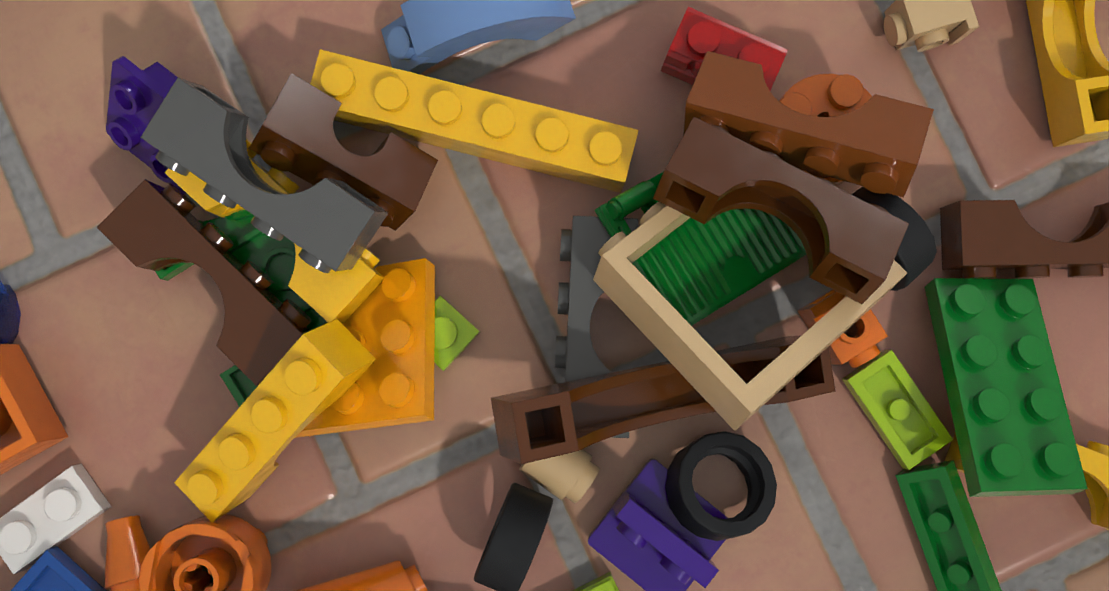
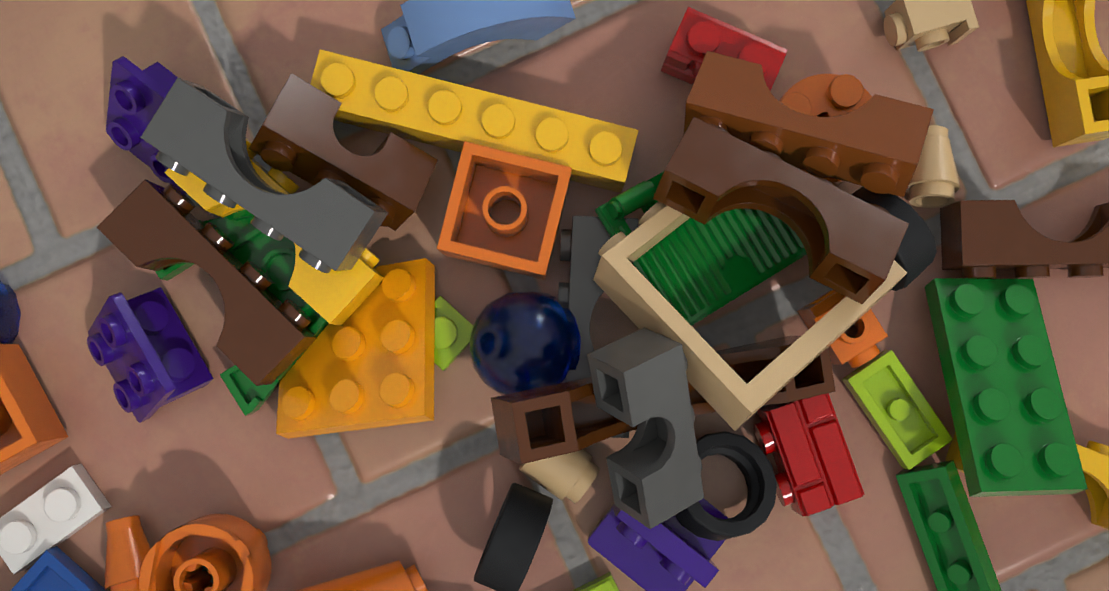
(146, 352): none -> dark purple bracket
(288, 399): yellow arch -> none
(504, 210): none -> orange brick
(524, 342): none -> clear blue cylinder
(647, 386): none -> dark grey arch
(808, 454): none -> red brick
(936, 173): none -> tan cone

